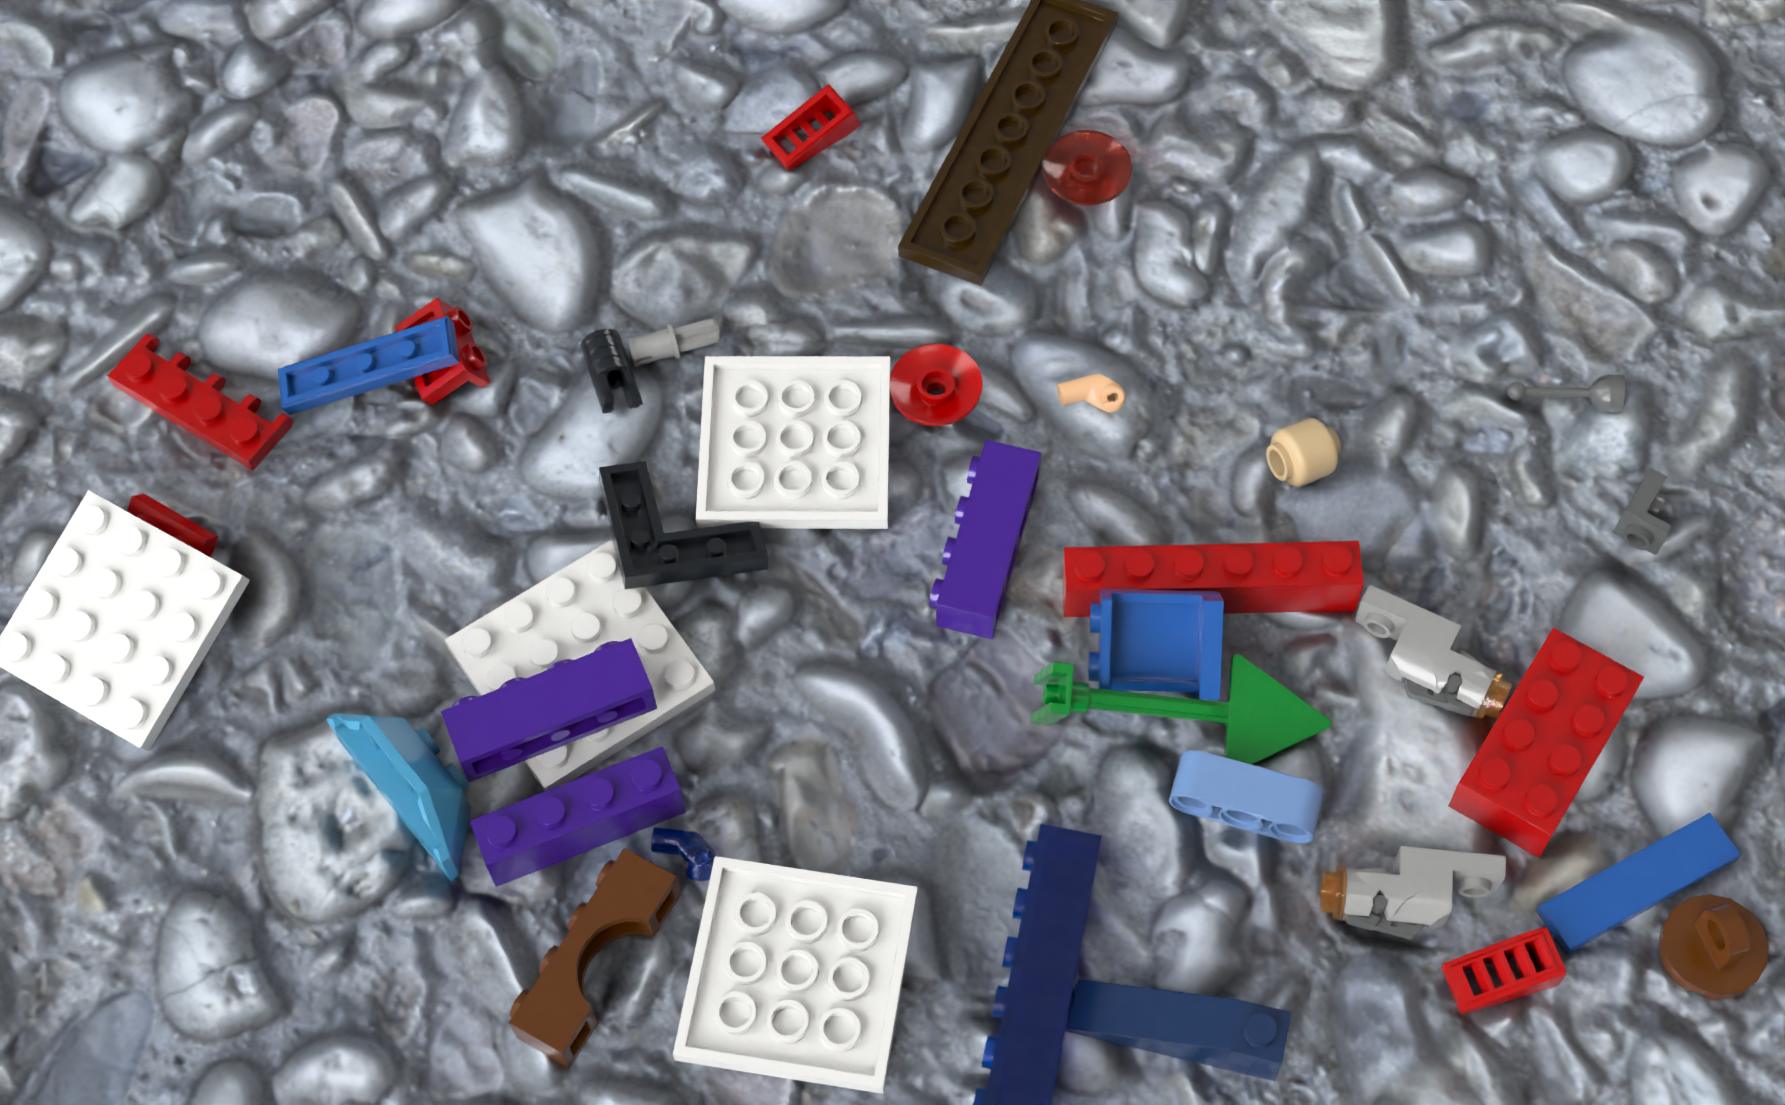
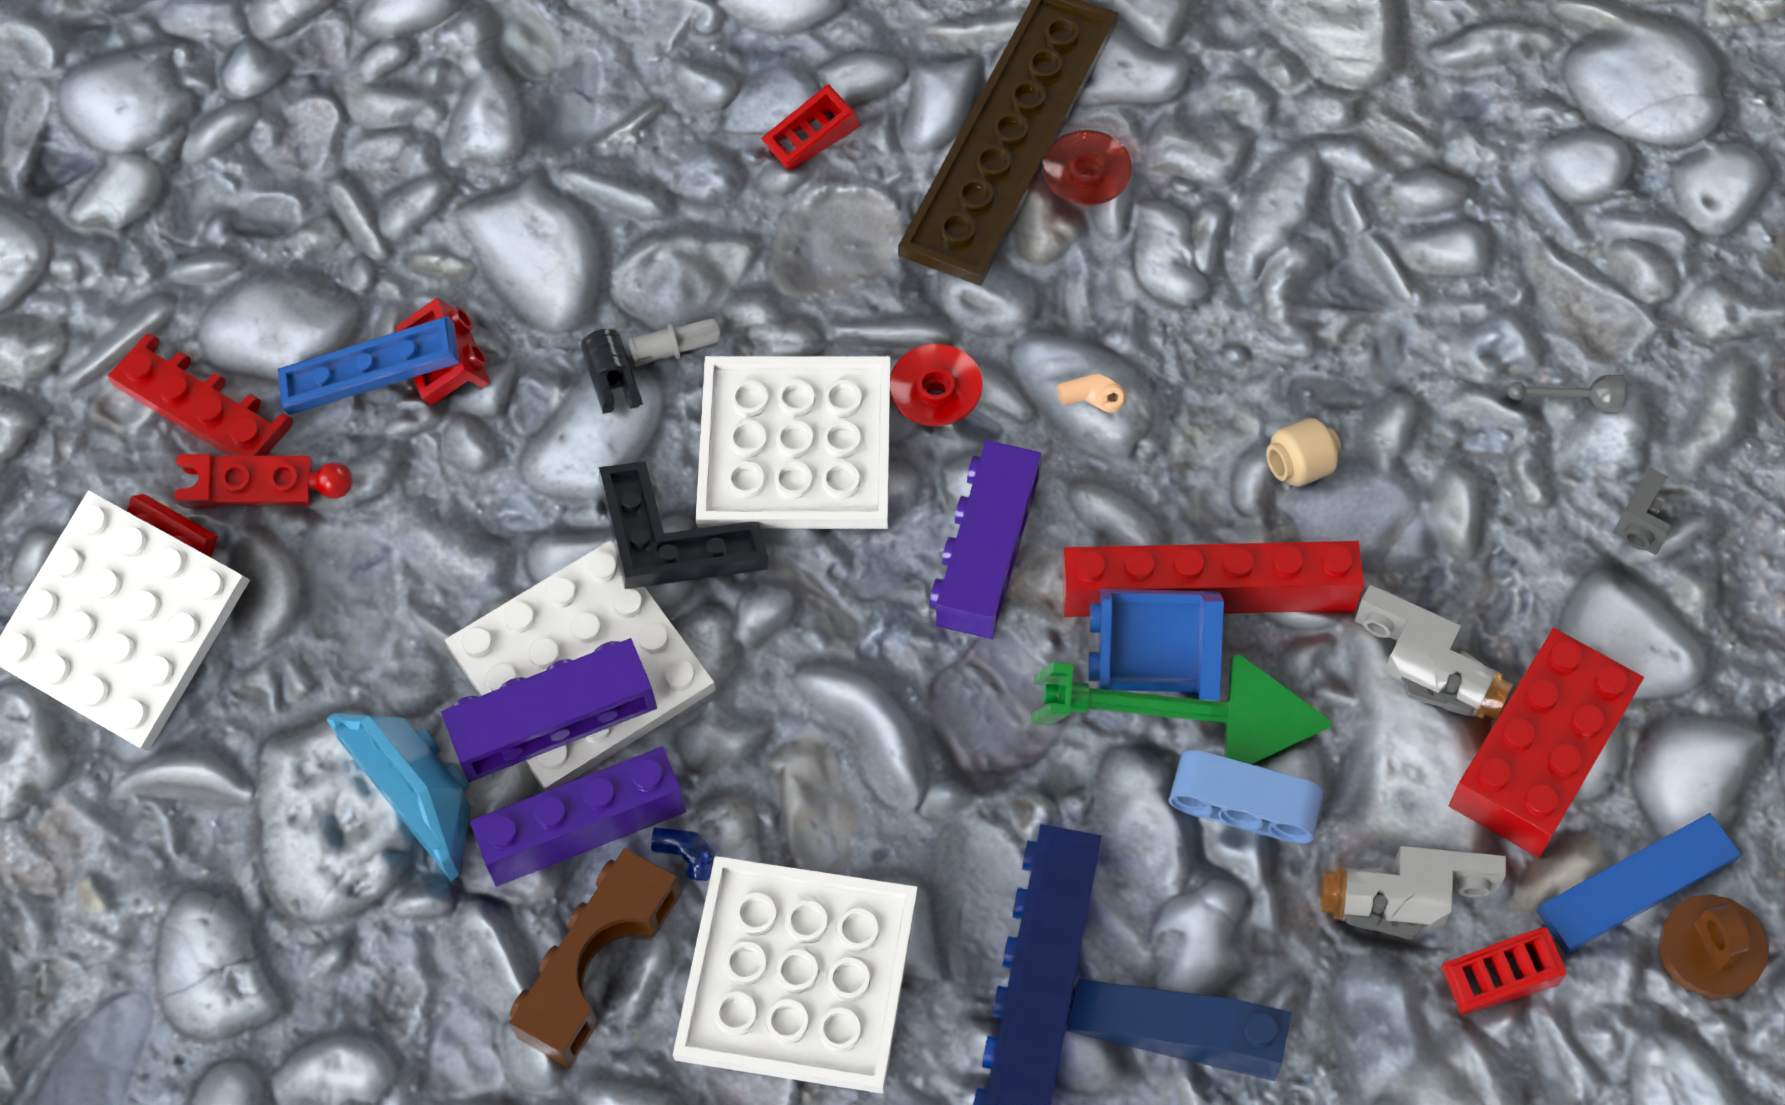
(258, 481): none -> red plate

